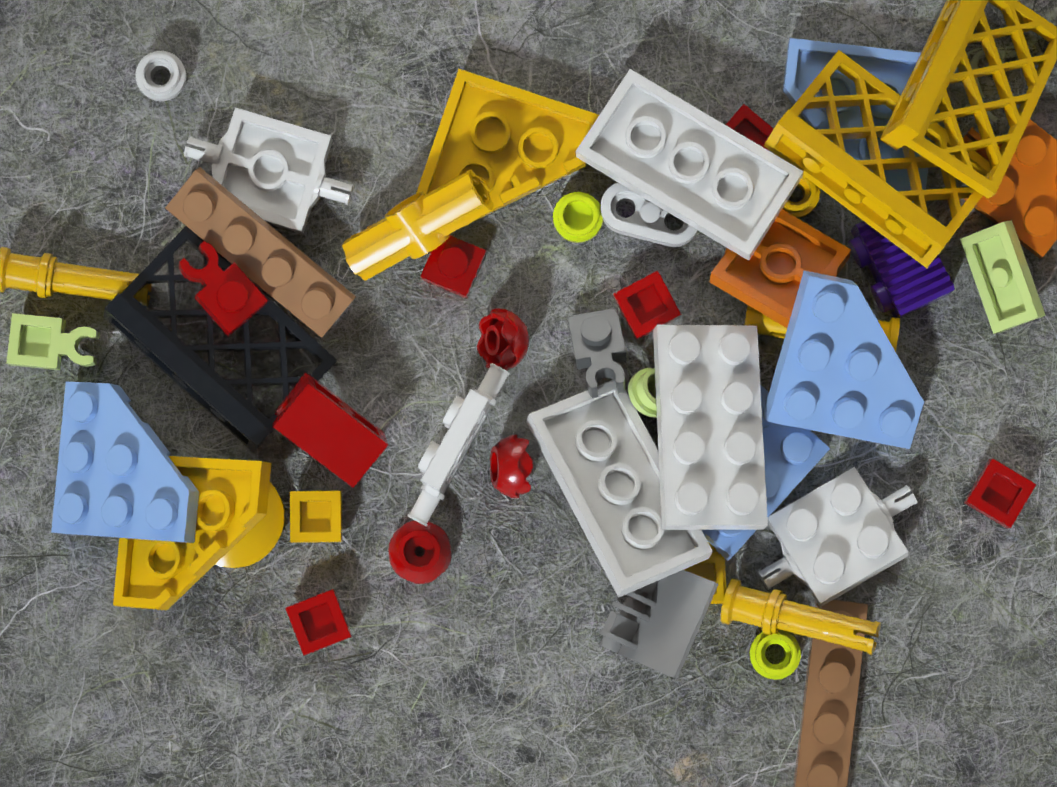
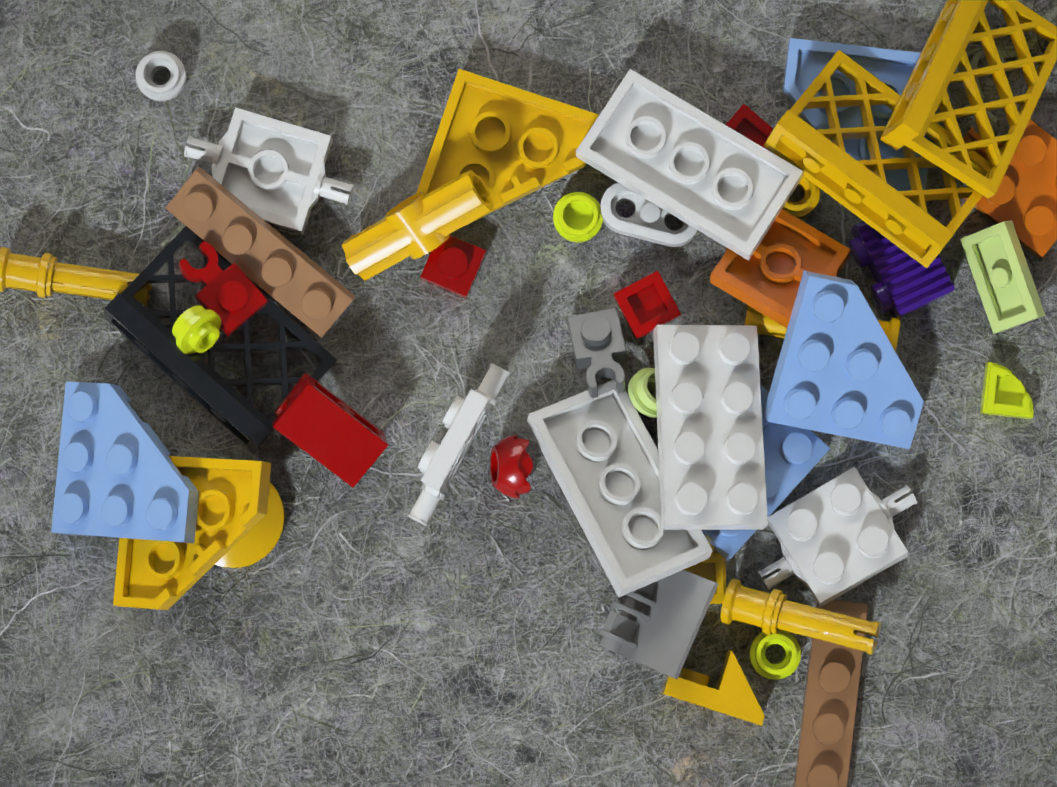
(43, 342): yellowish green plate -> none
(196, 330): none -> neon yellow plate
(316, 516): yellow plate -> none
(318, 622): red plate -> none
(416, 568): red plate -> none
(503, 339): red plate -> none
(731, 697): none -> yellow slope
(1000, 493): red plate -> none
(1004, 394): none -> neon yellow tile

